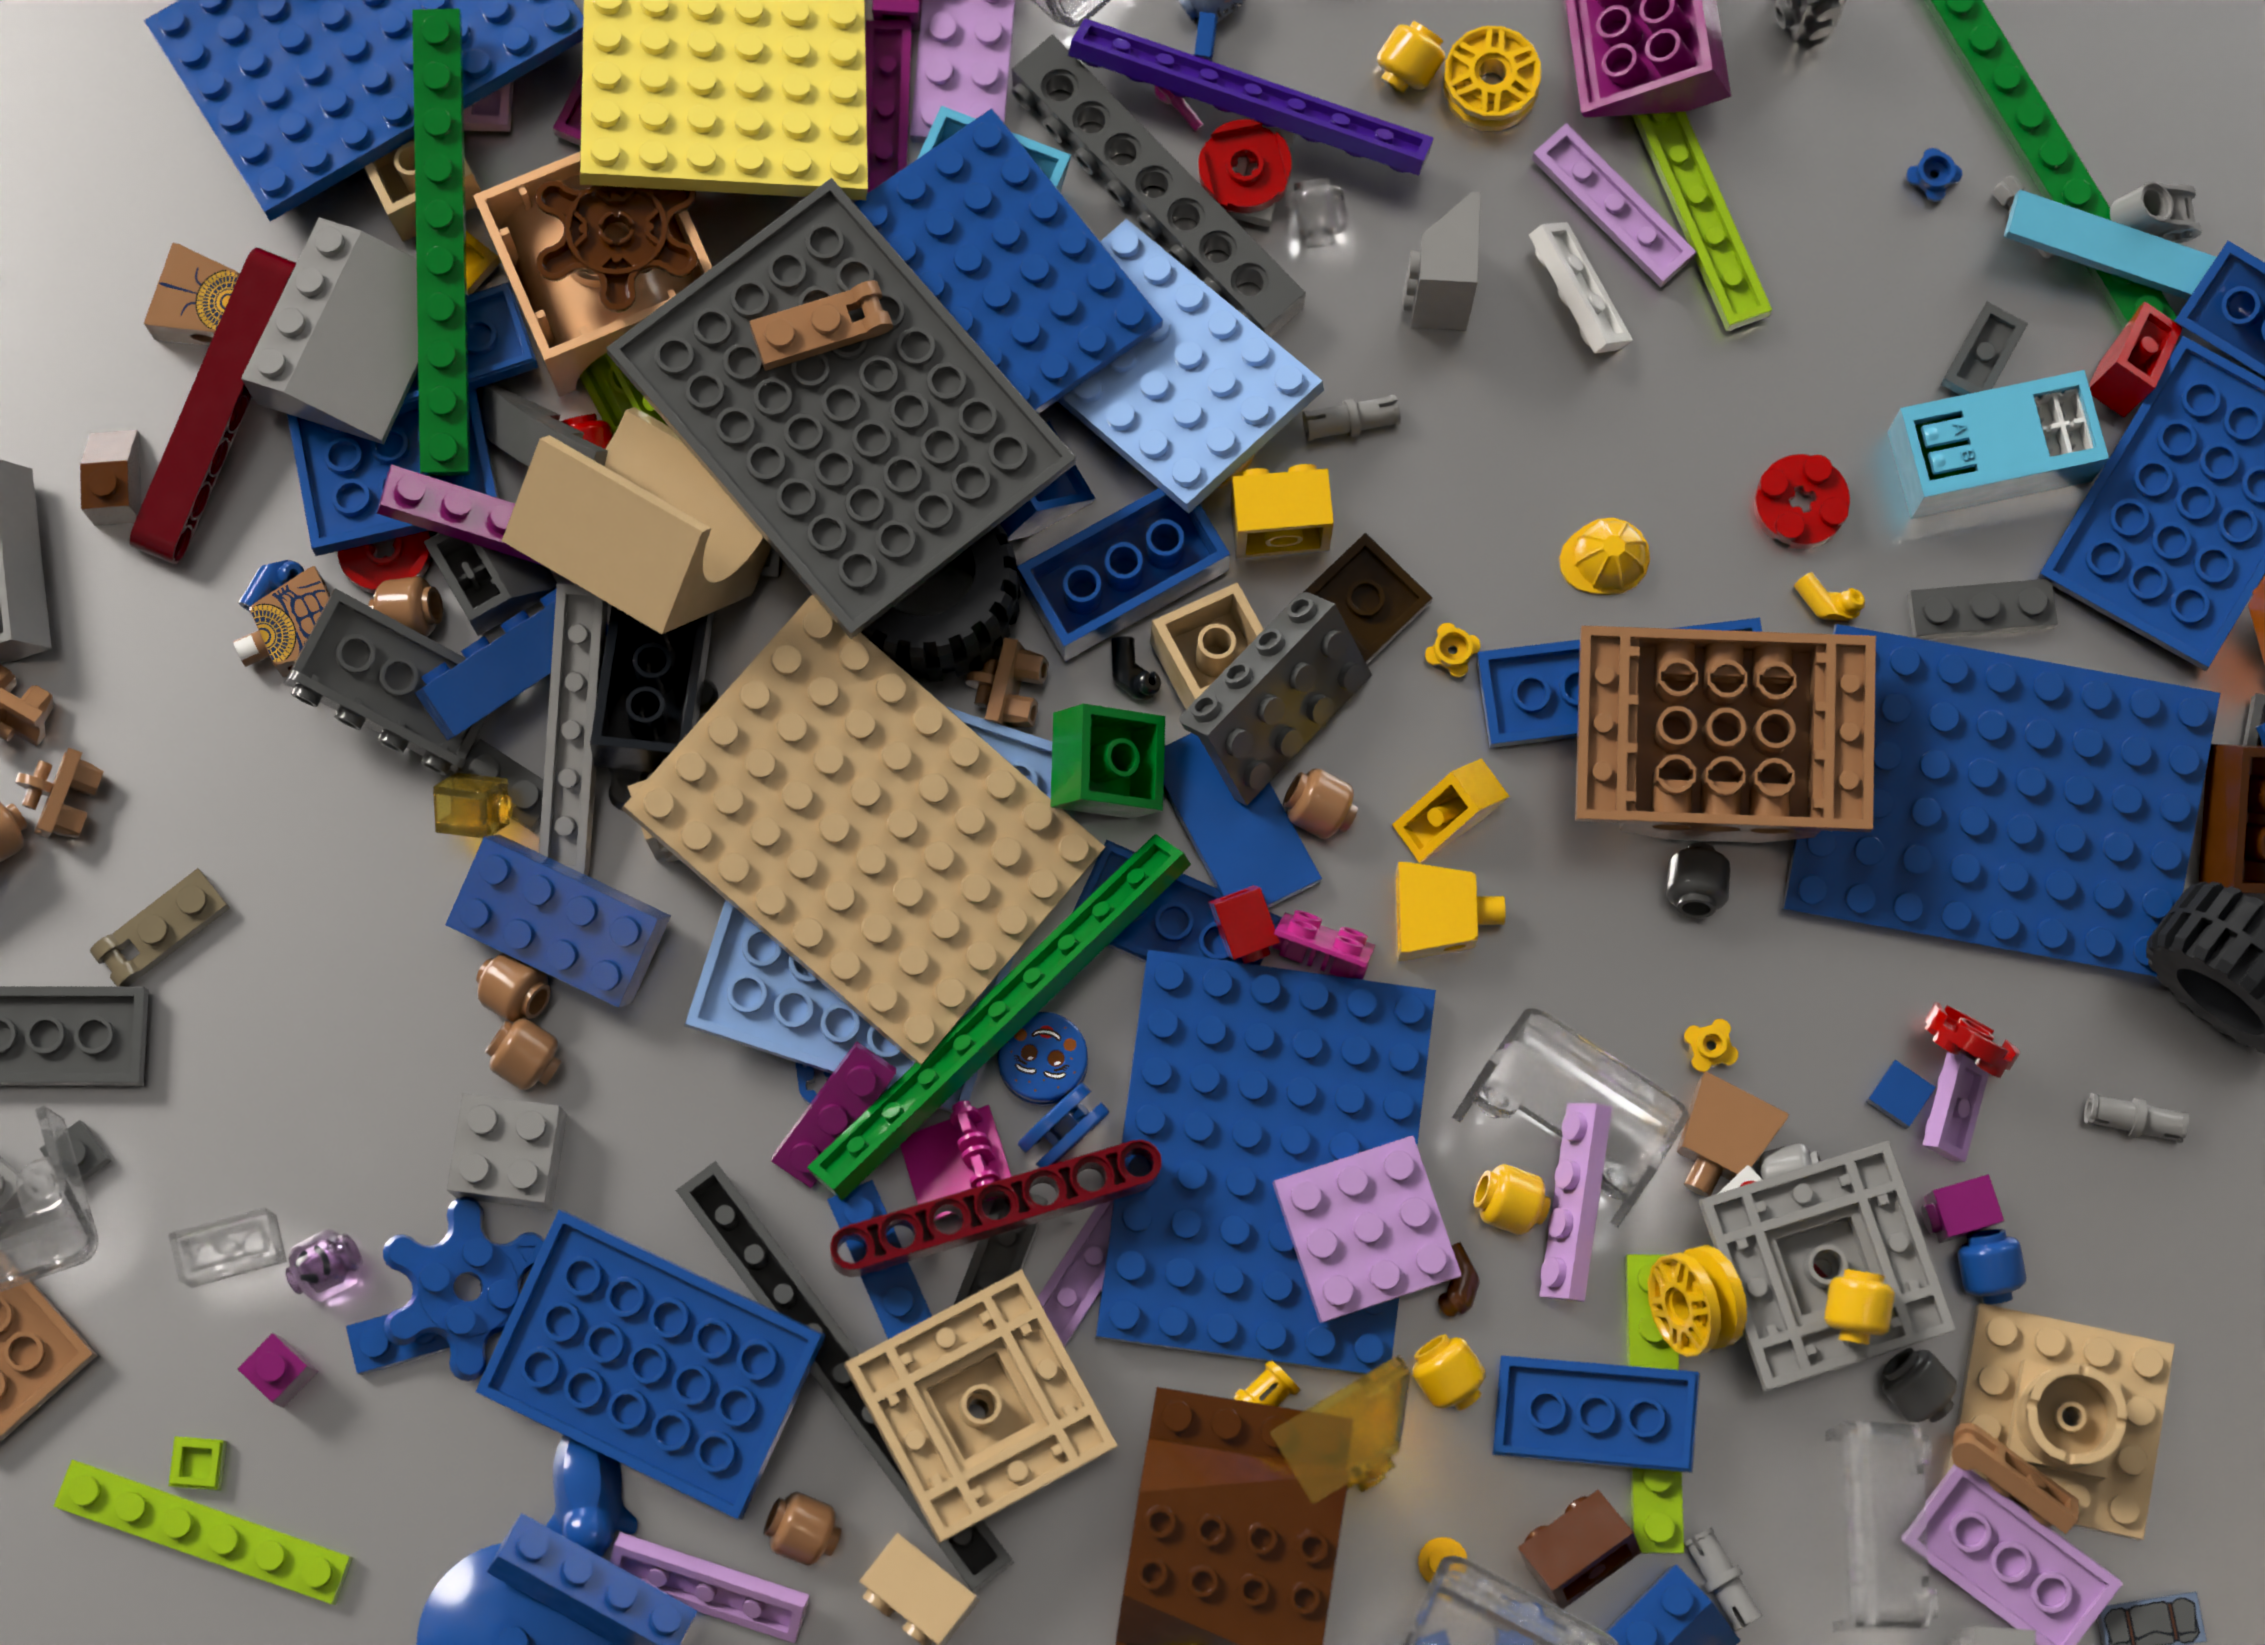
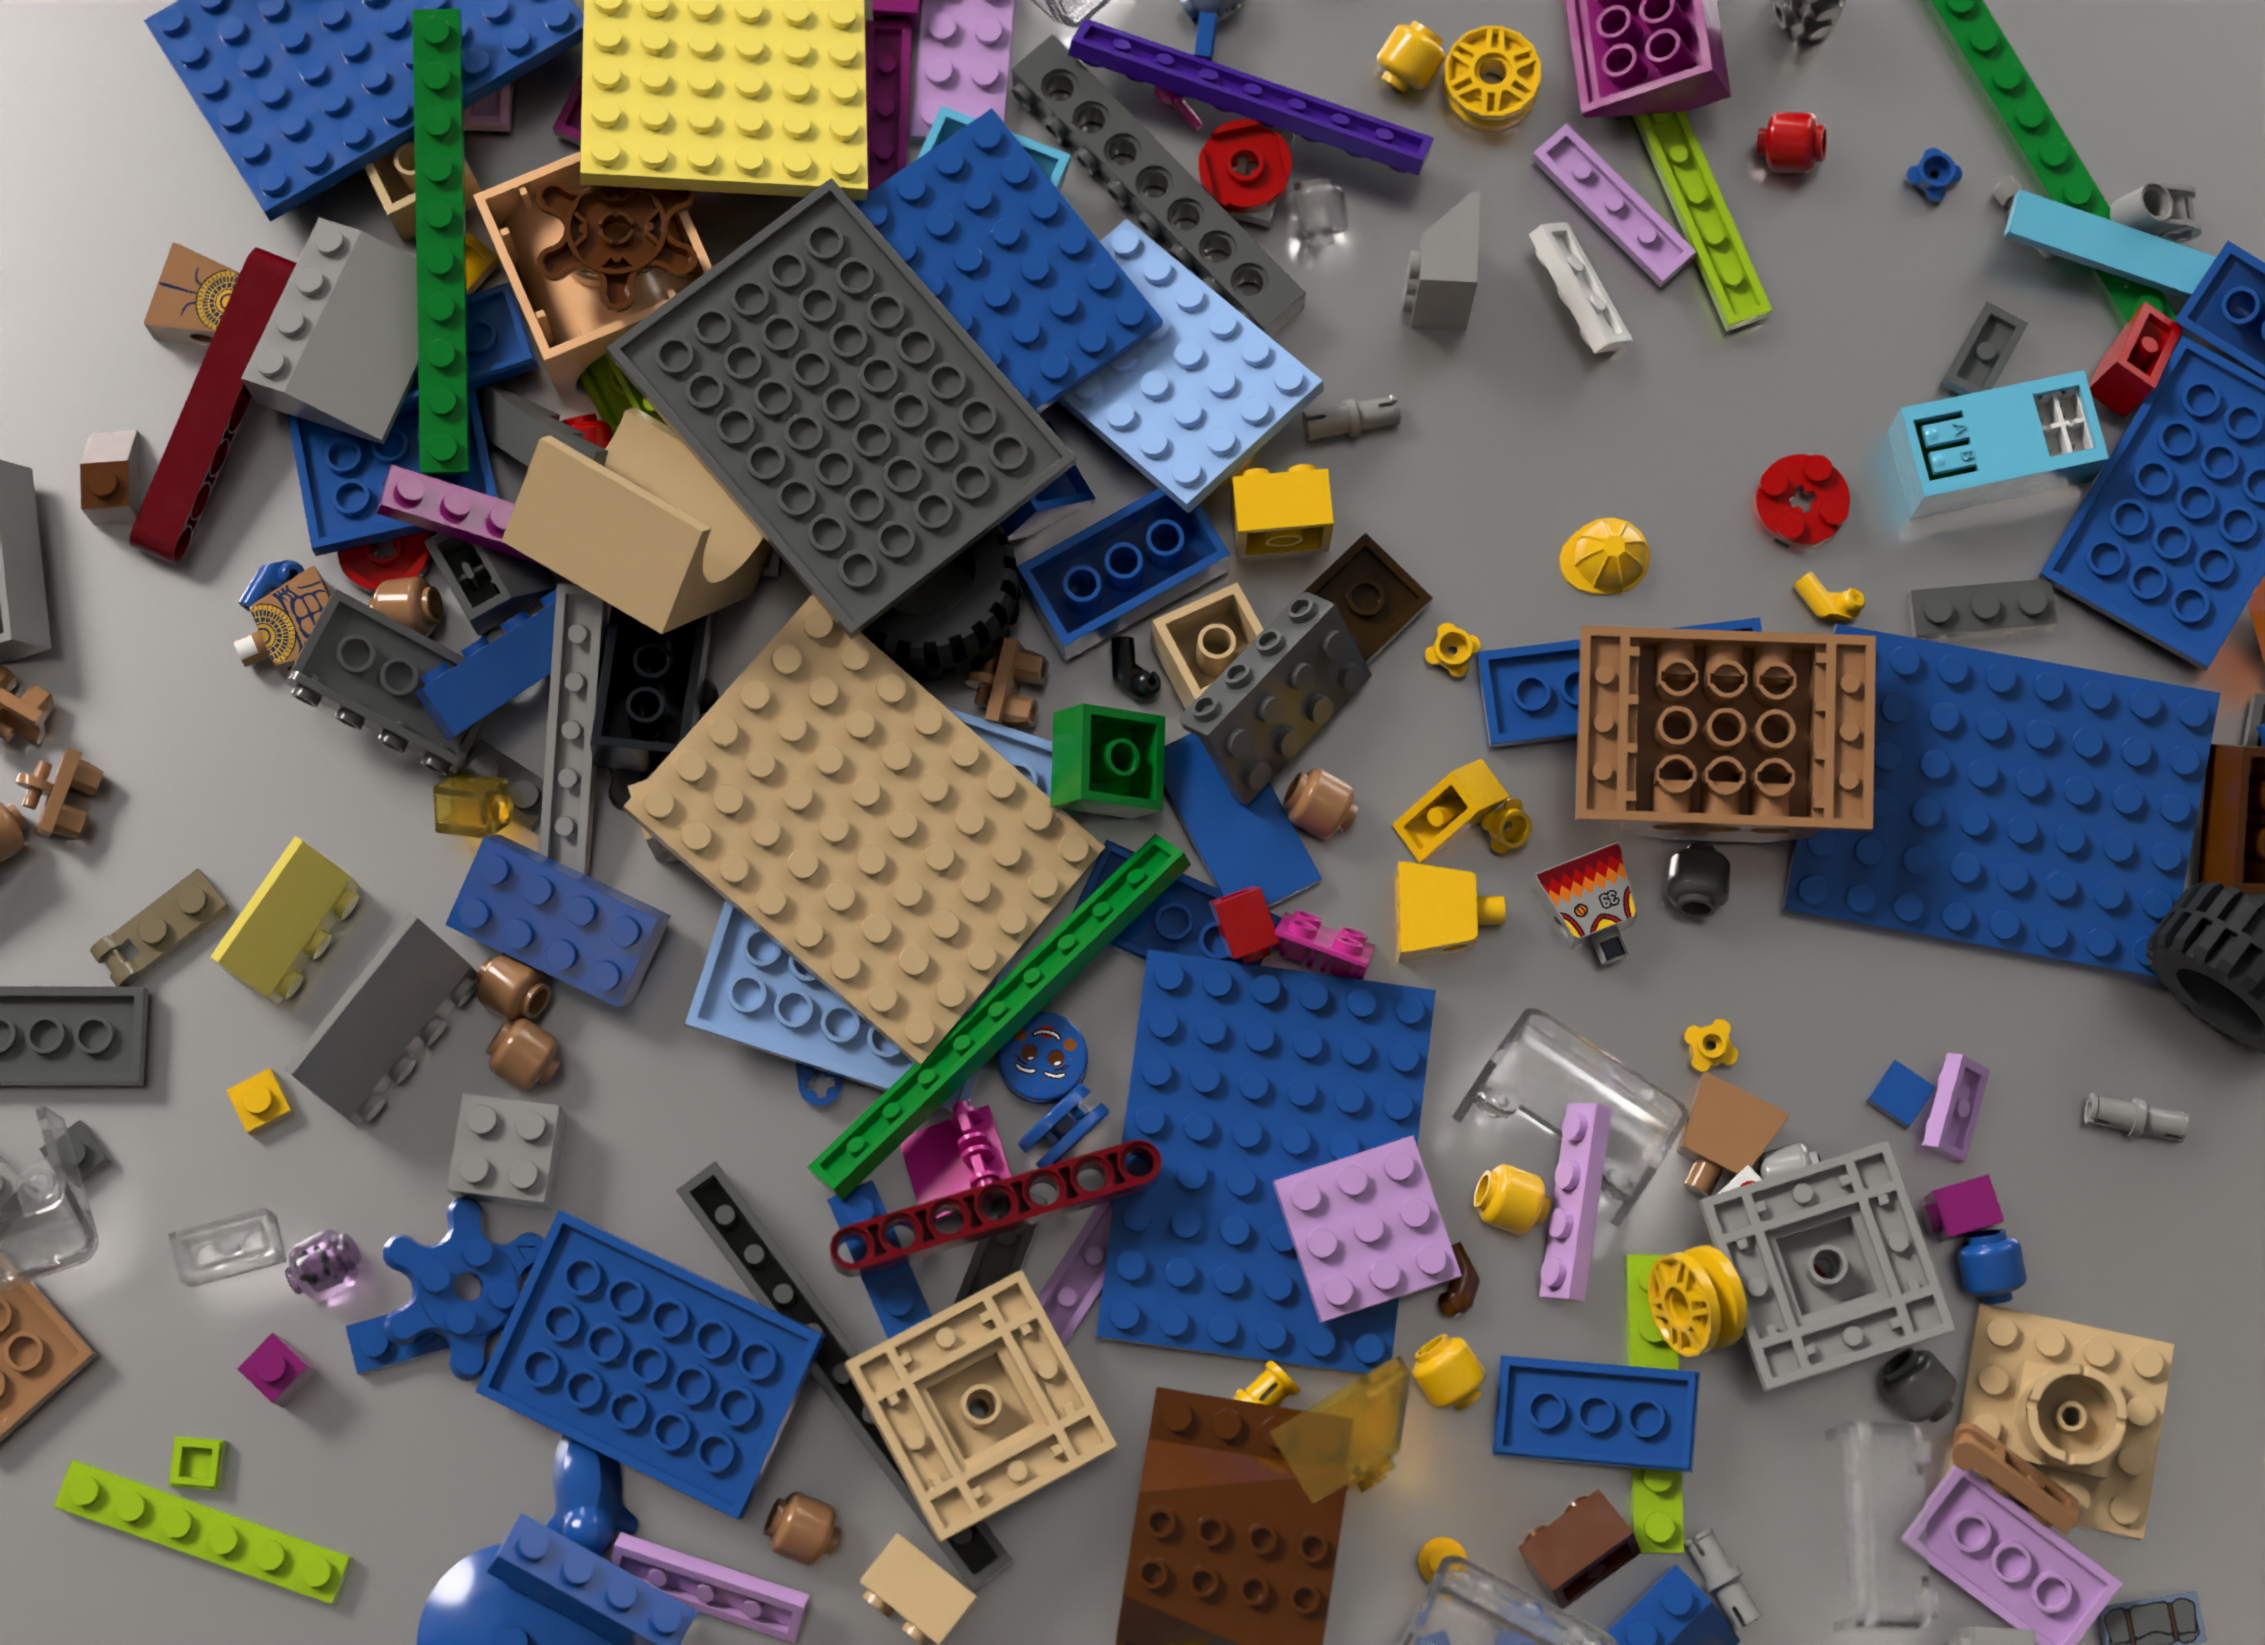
(260, 1101): none -> yellow plate
(287, 922): none -> light yellow slope
(384, 1021): none -> light grey slope
(820, 326): medium nougat plate -> none
(838, 1104): magenta plate -> none
(1517, 831): none -> yellow plate
(1589, 900): none -> torso
(1792, 142): none -> red head
(1859, 1306): yellow head -> none
(1959, 1031): red plate -> none

